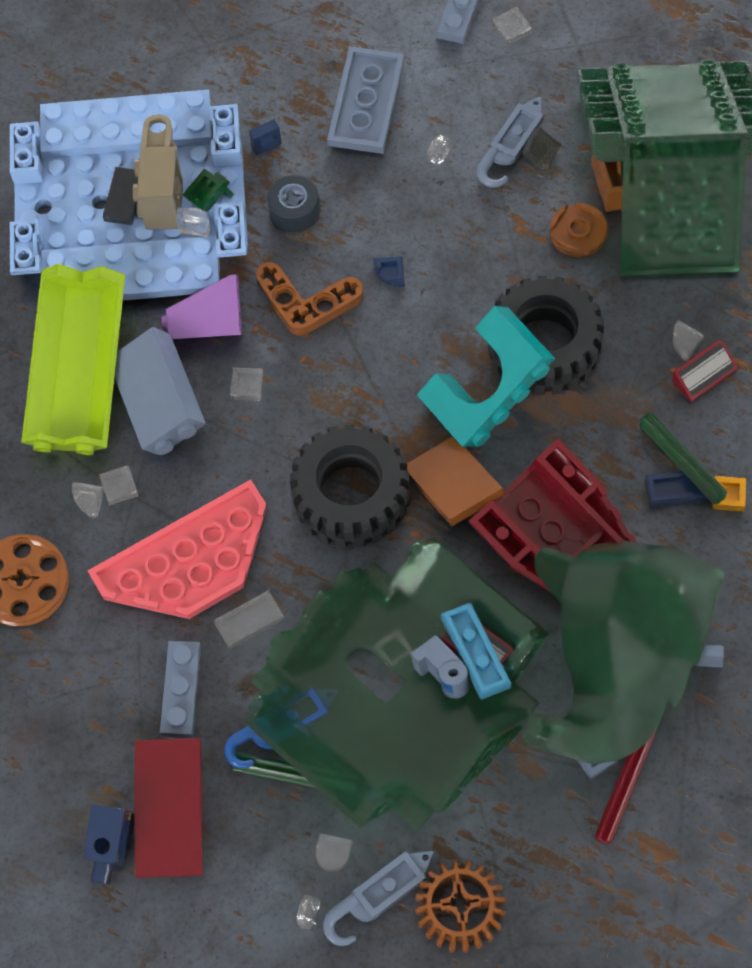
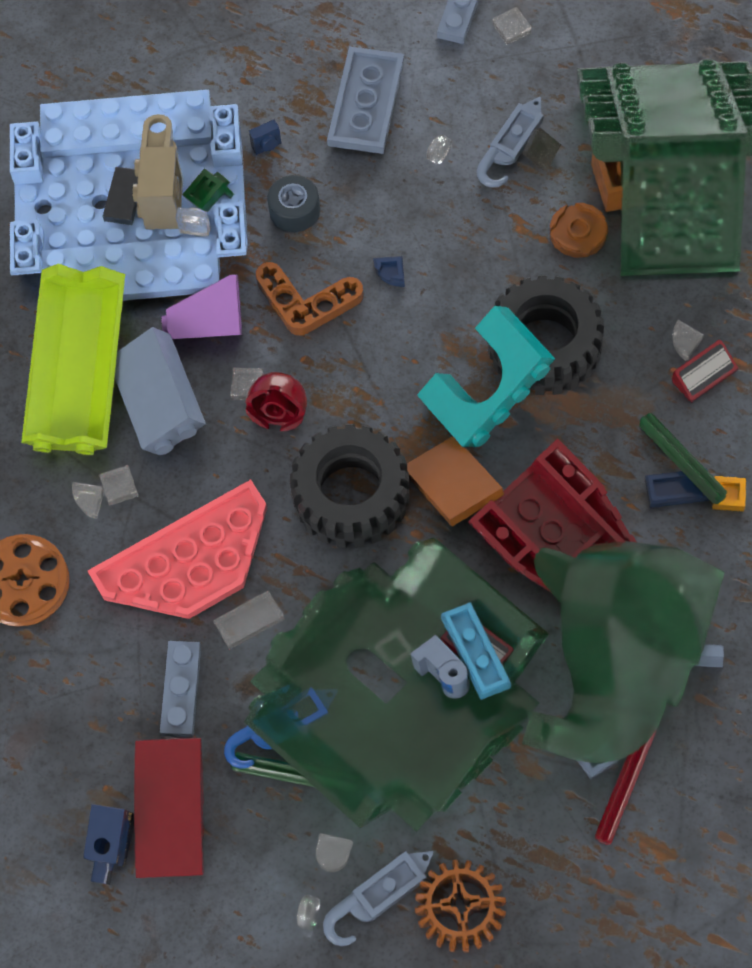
(277, 401): none -> dark red cylinder

